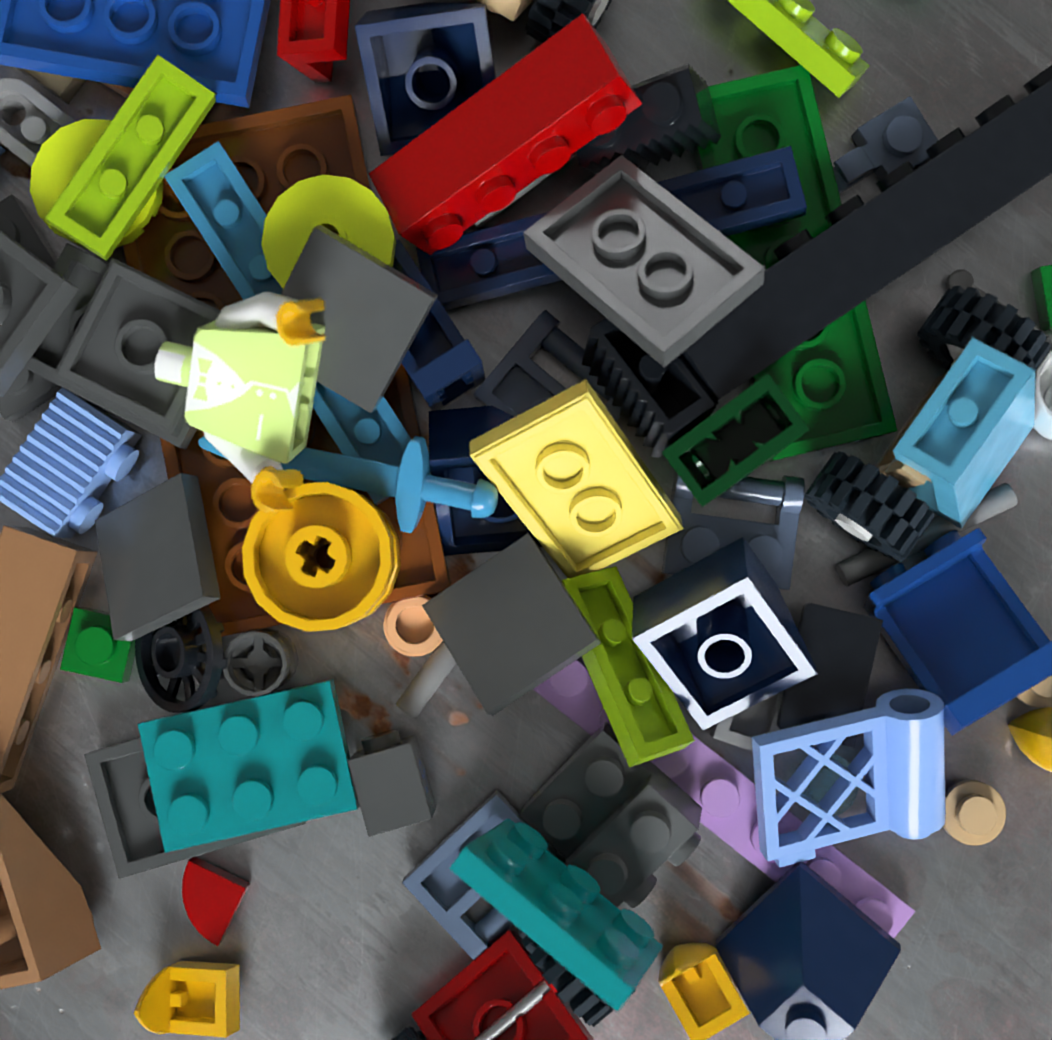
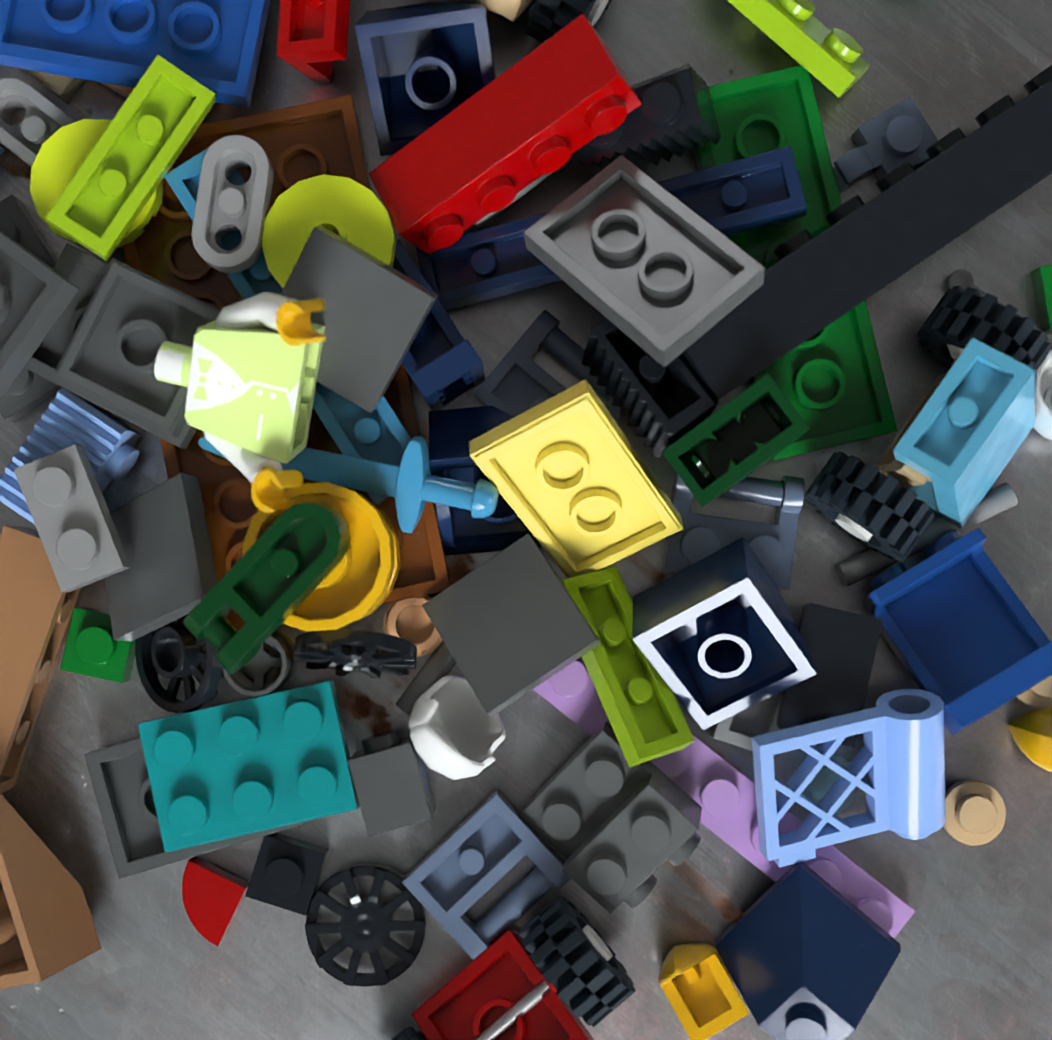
(72, 518): none -> light grey plate
(192, 1000): yellow plate -> none
(232, 207): none -> light grey plate
(270, 581): none -> dark green plate
(287, 872): none -> black plate
(355, 651): none -> black wheel
(364, 926): none -> black wheel
(454, 730): none -> white hair
(560, 909): teal plate -> none

